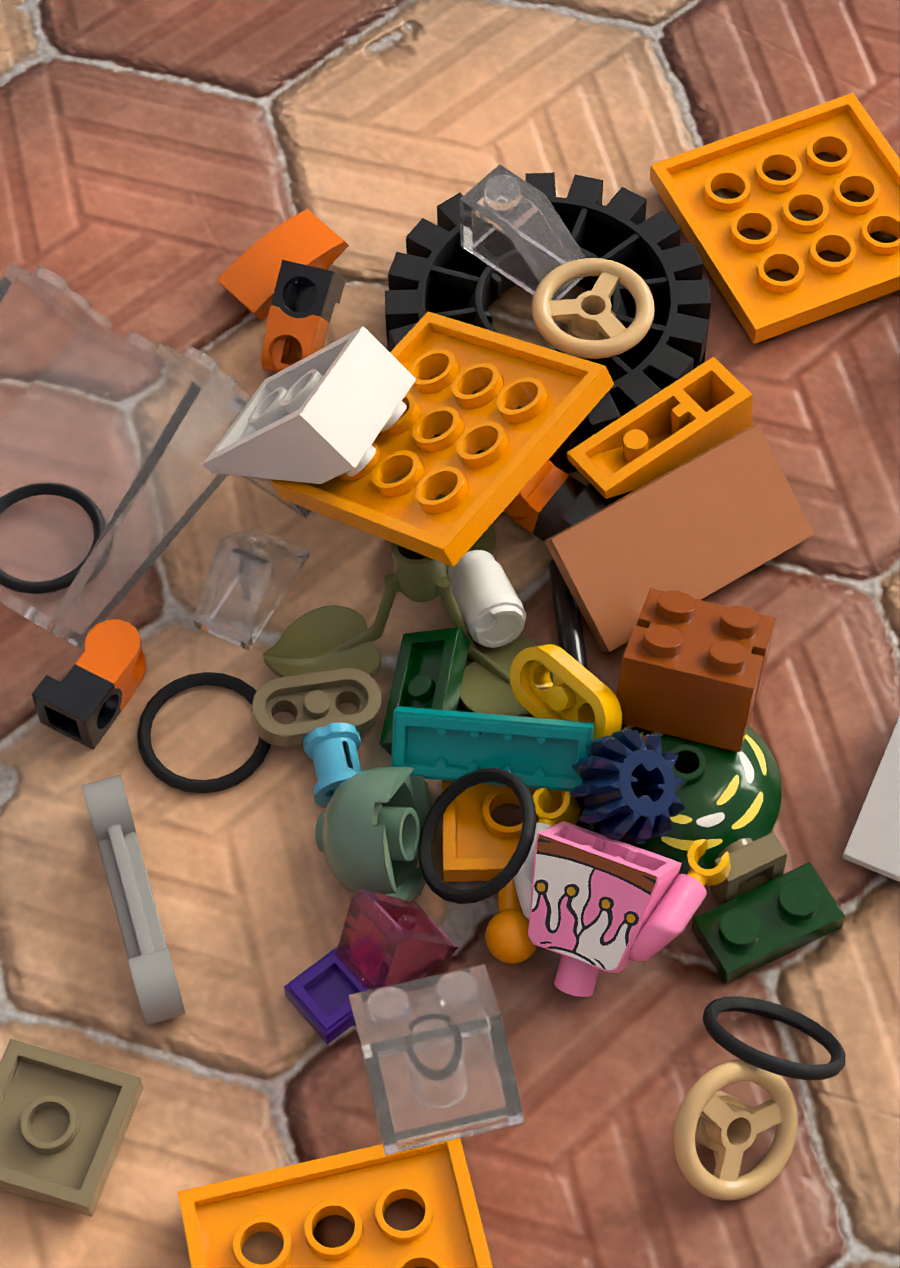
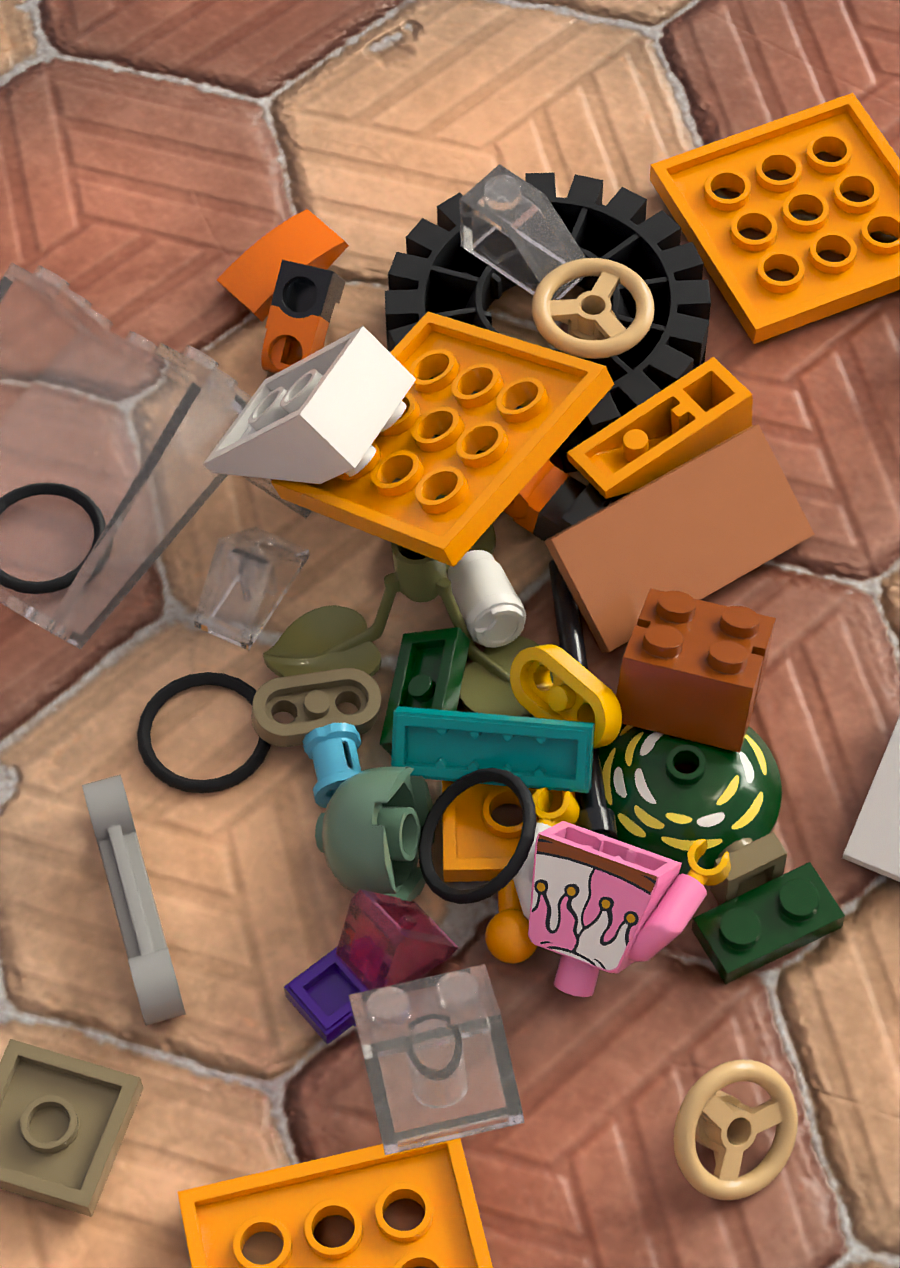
(95, 686): leg -> none
(628, 787): dark blue gear -> none
(765, 1061): black tyre -> none

